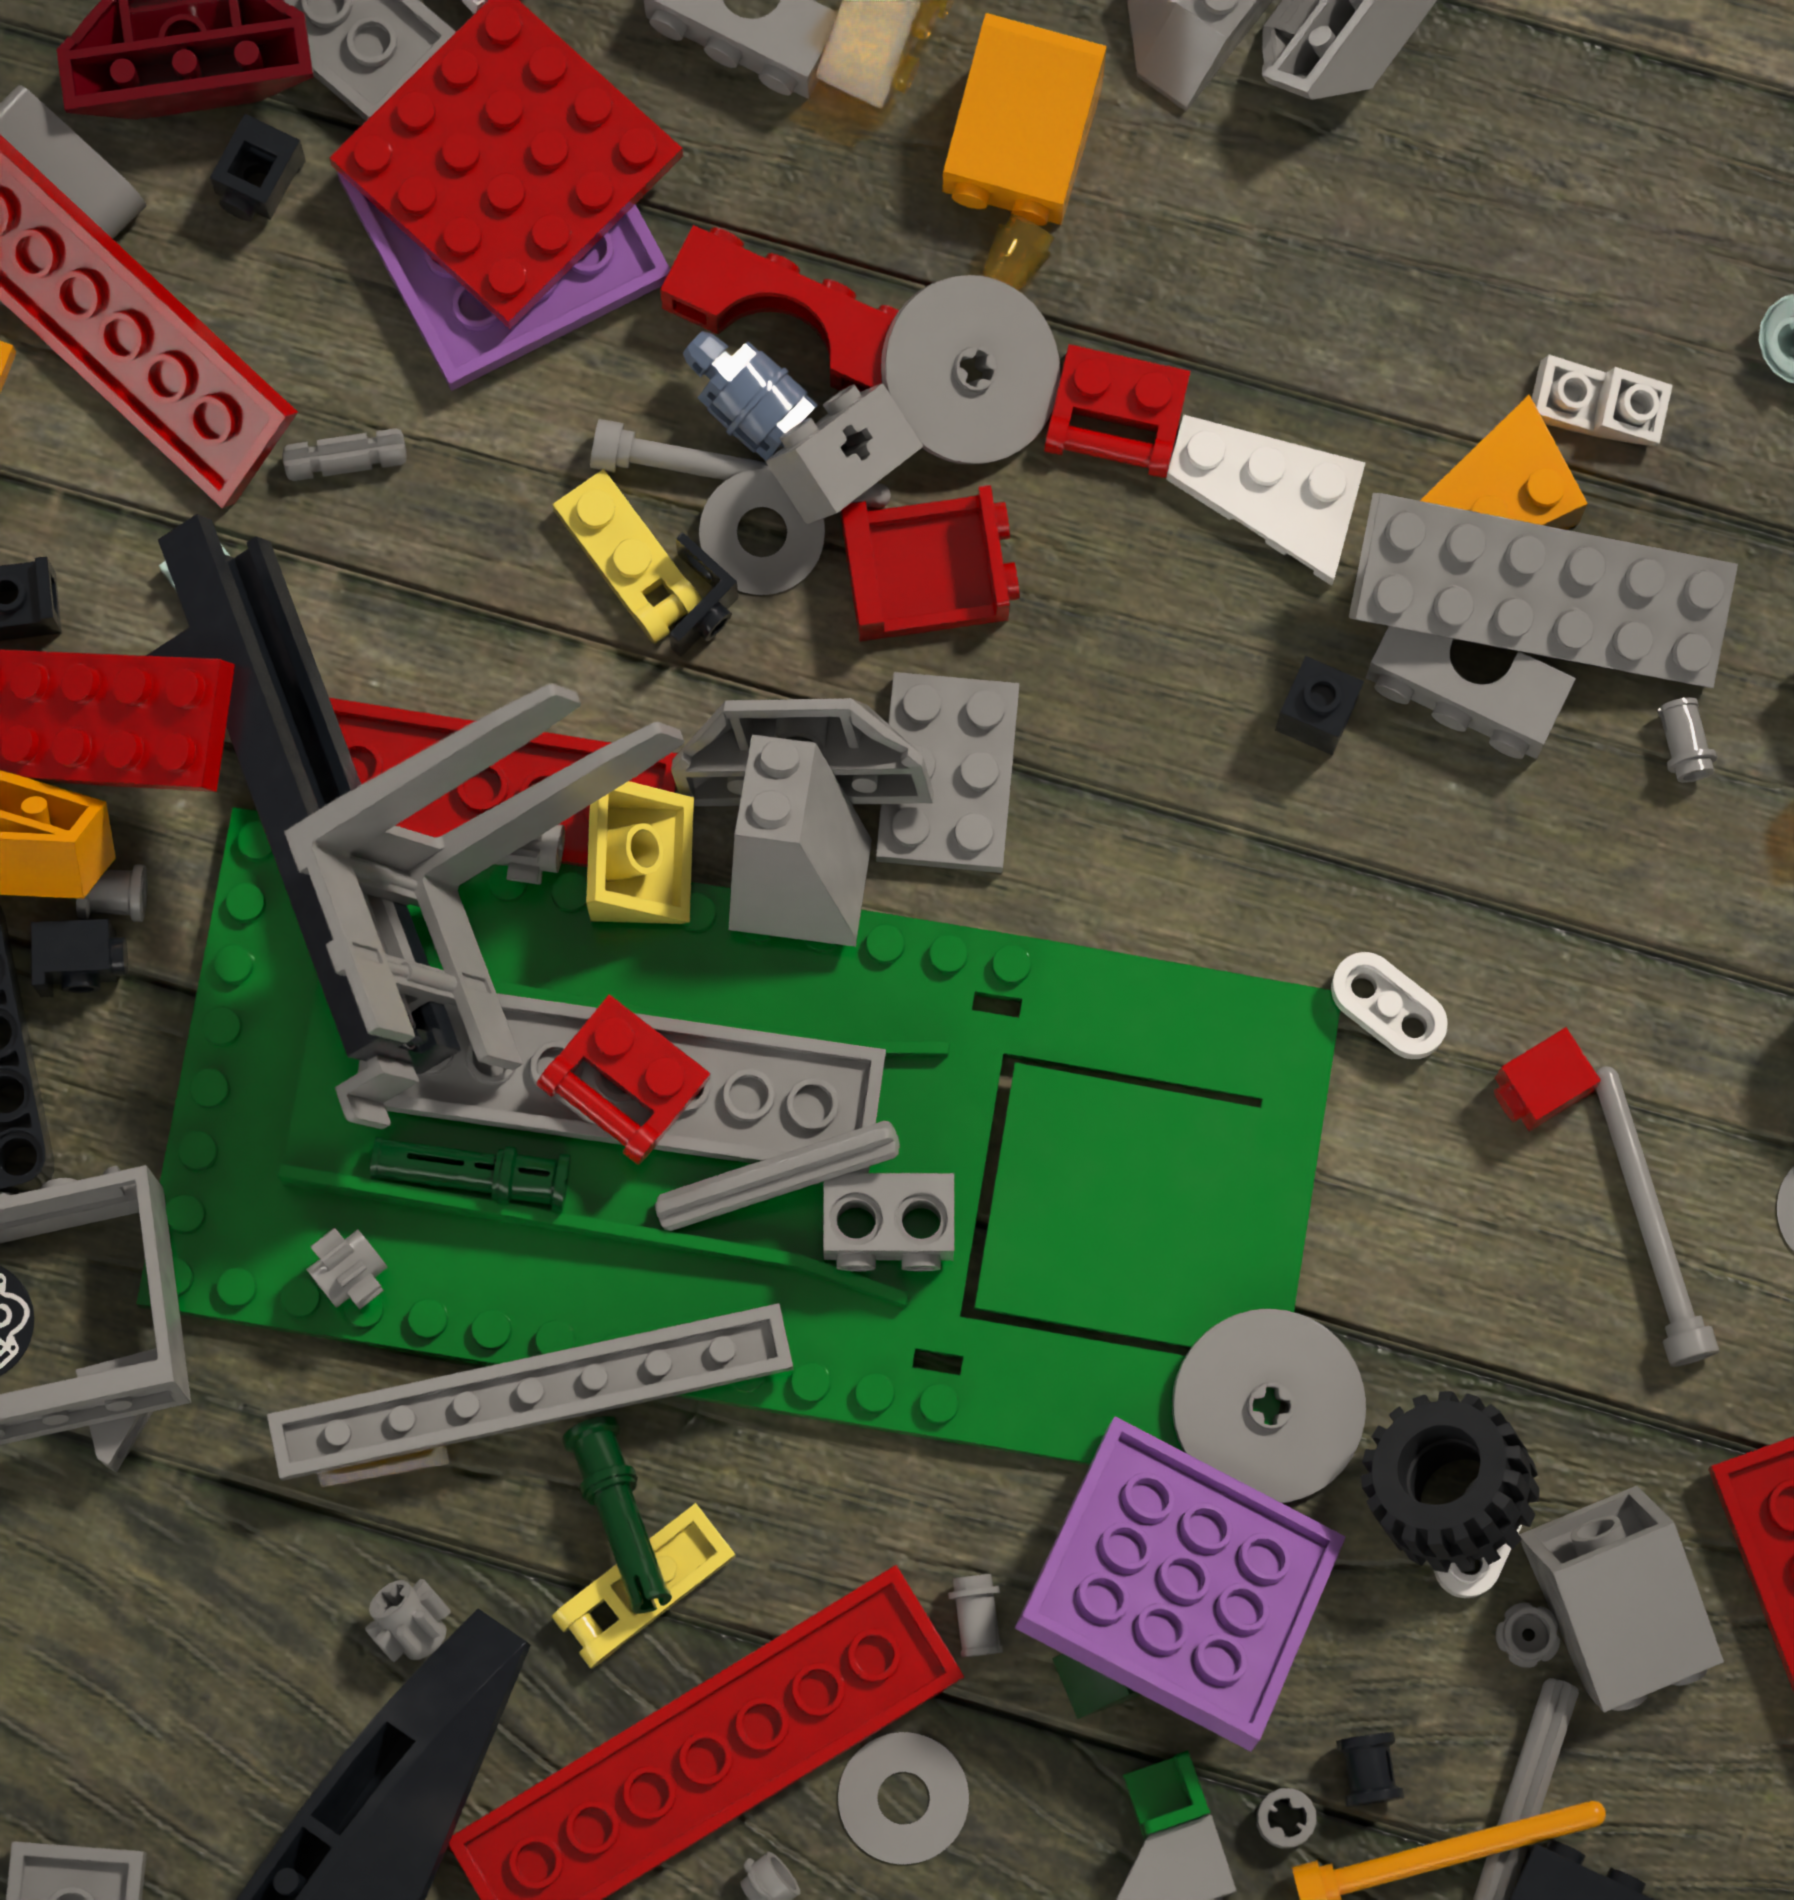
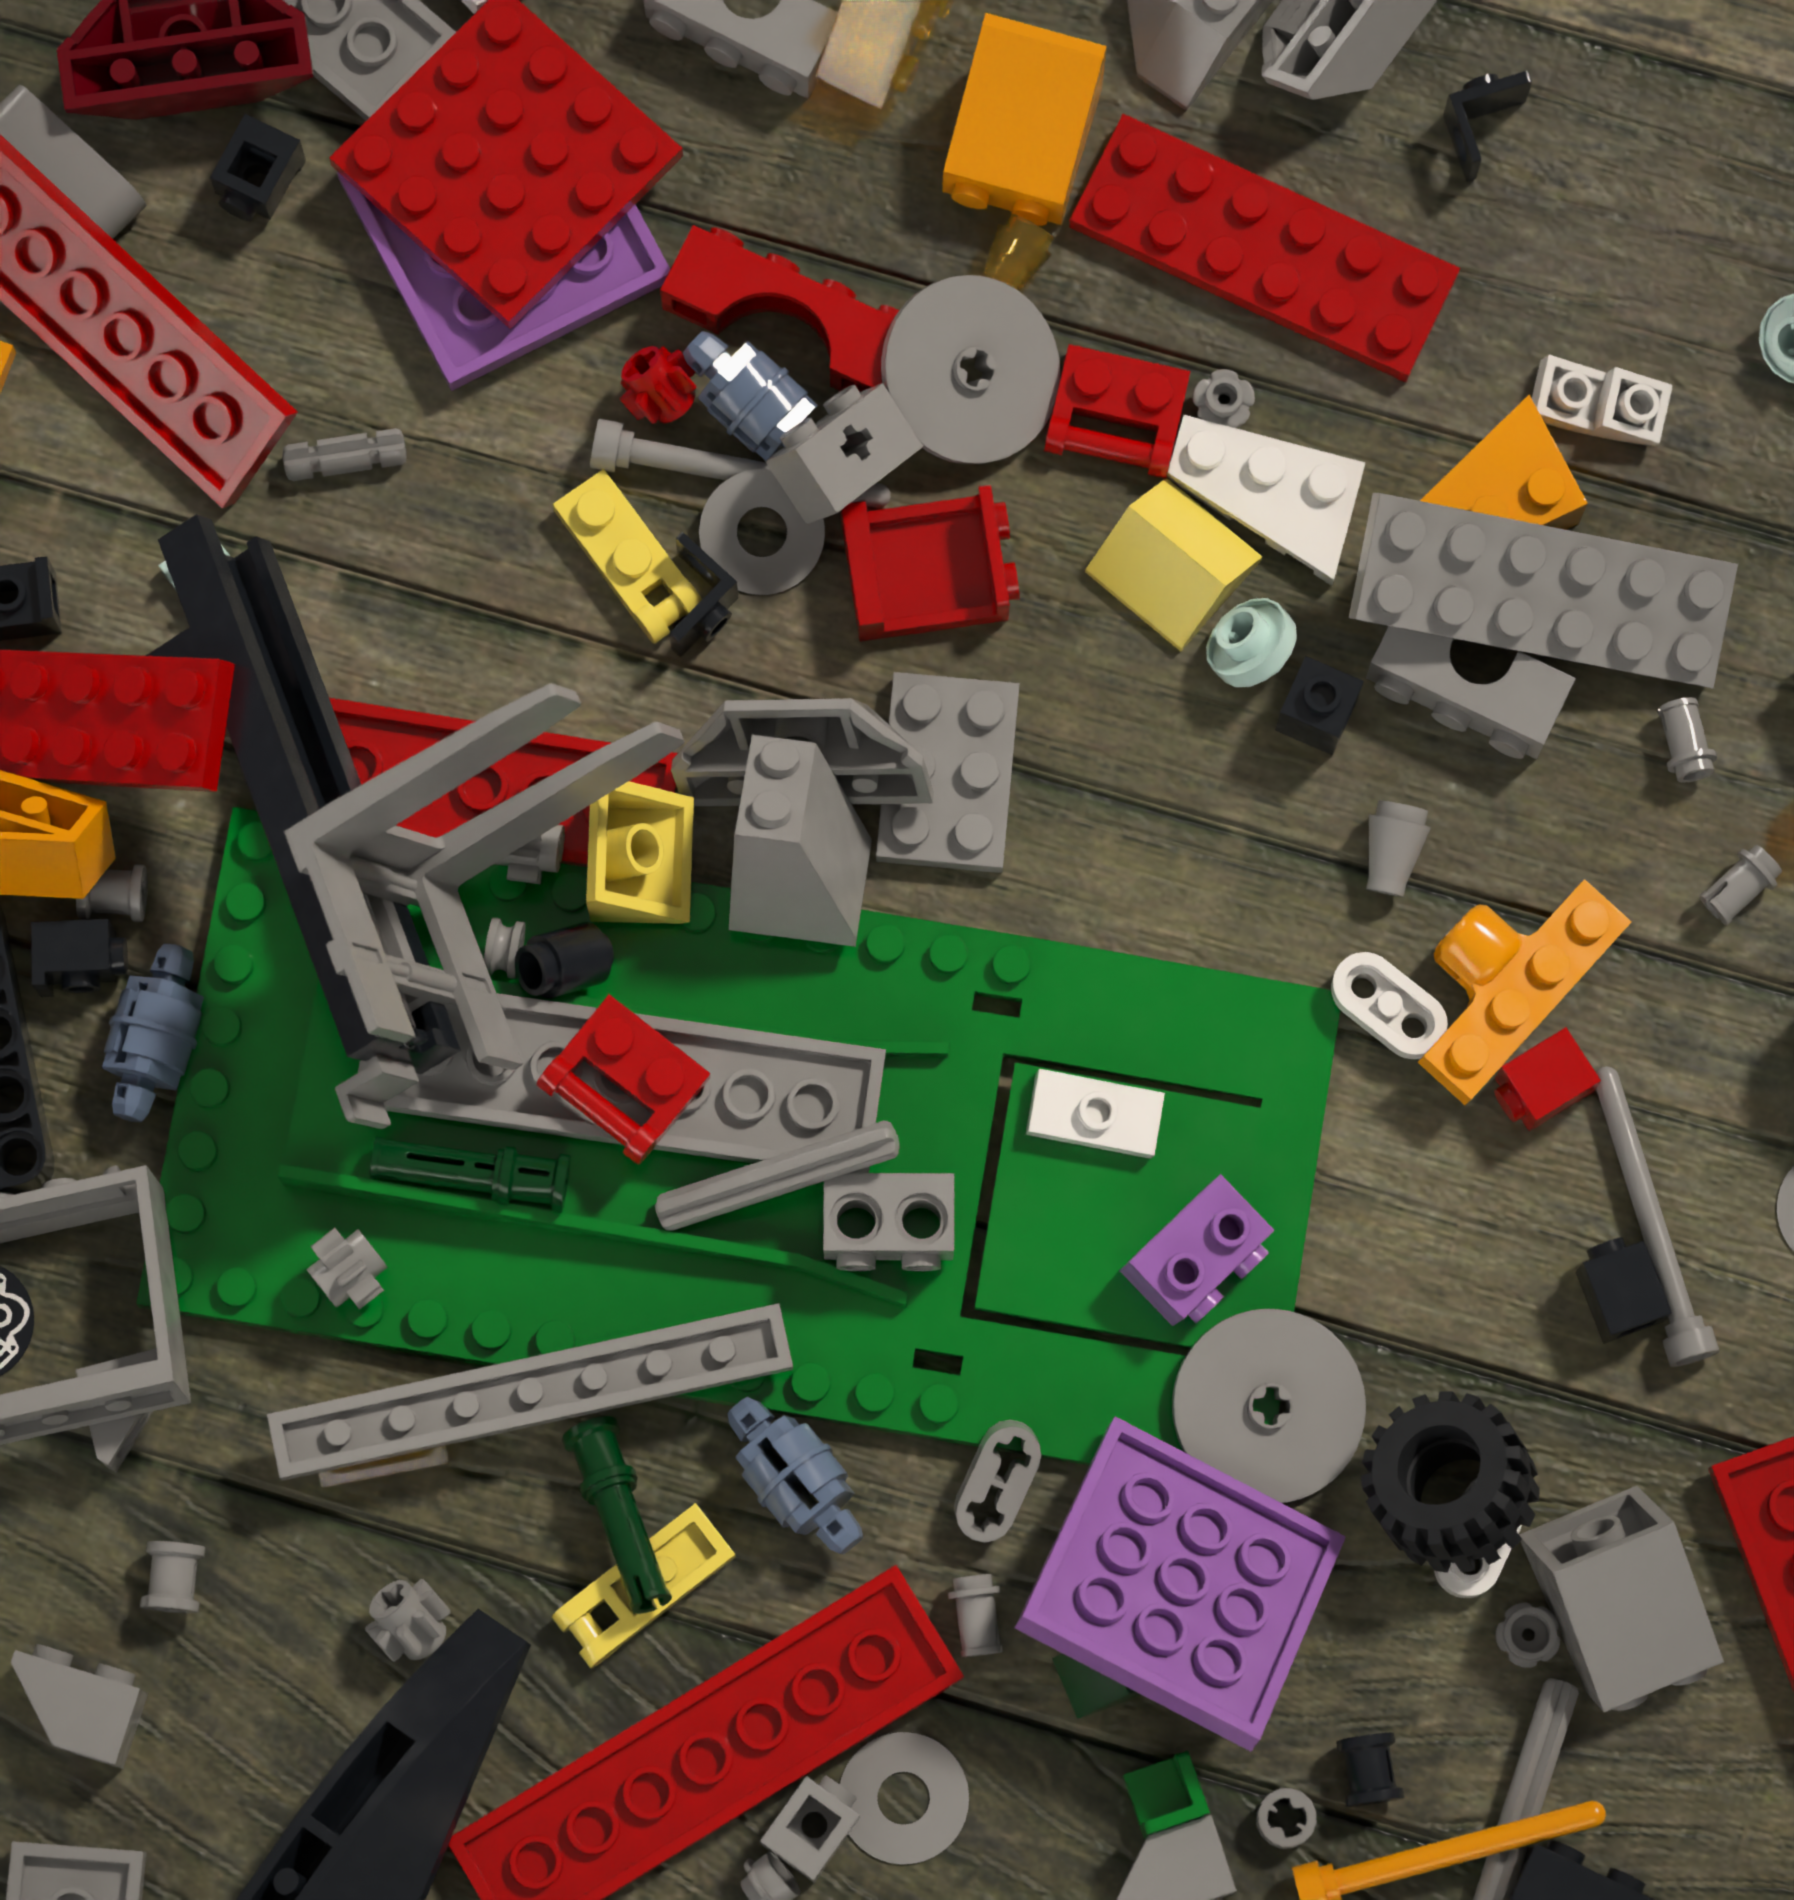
(80, 1709): none -> light grey slope
(152, 1032): none -> sand blue piece
(172, 1577): none -> light grey bush
(502, 946): none -> light grey bush
(564, 960): none -> black brick
(657, 385): none -> red gear
(788, 1840): none -> light grey brick
(808, 1464): none -> sand blue piece
(1011, 1487): none -> light grey beam
(1095, 1113): none -> white plate
(1172, 562): none -> light yellow slope
(1198, 1251): none -> medium lavender brick
(1224, 382): none -> light grey plate
(1251, 642): none -> light aqua plate
(1264, 247): none -> red plate
(1395, 844): none -> light grey cone
(1478, 98): none -> black bracket
(1513, 982): none -> light orange plate
(1622, 1289): none -> black brick
(1741, 884): none -> light grey pin

